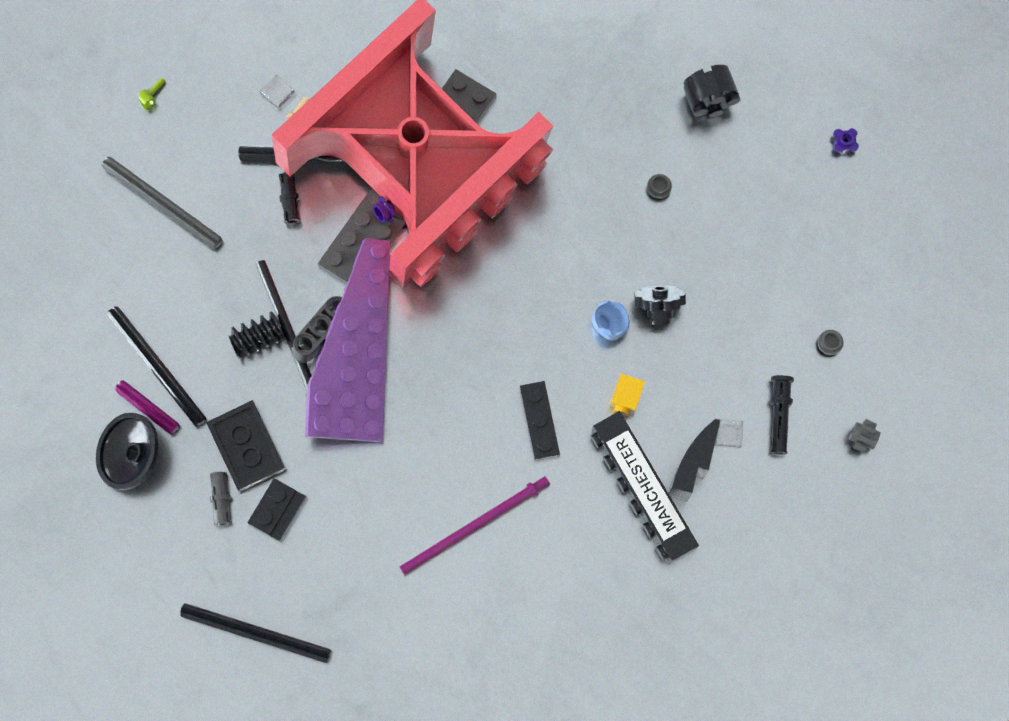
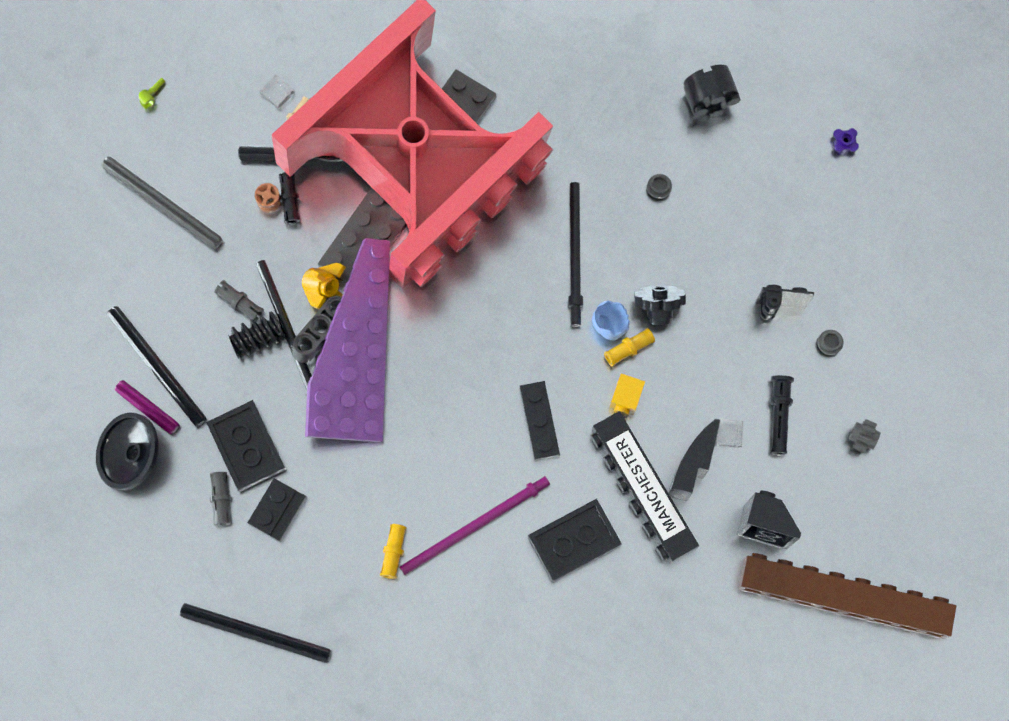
(239, 300): none -> dark grey pin
(266, 192): none -> nougat wheel
(322, 283): none -> yellow brick
(384, 210): dark purple plate -> none
(393, 551): none -> yellow pin
(574, 540): none -> black plate
(575, 300): none -> black bar
(629, 347): none -> yellow pin
(768, 521): none -> black slope
(774, 296): none -> black hinge
(846, 596): none -> reddish brown brick

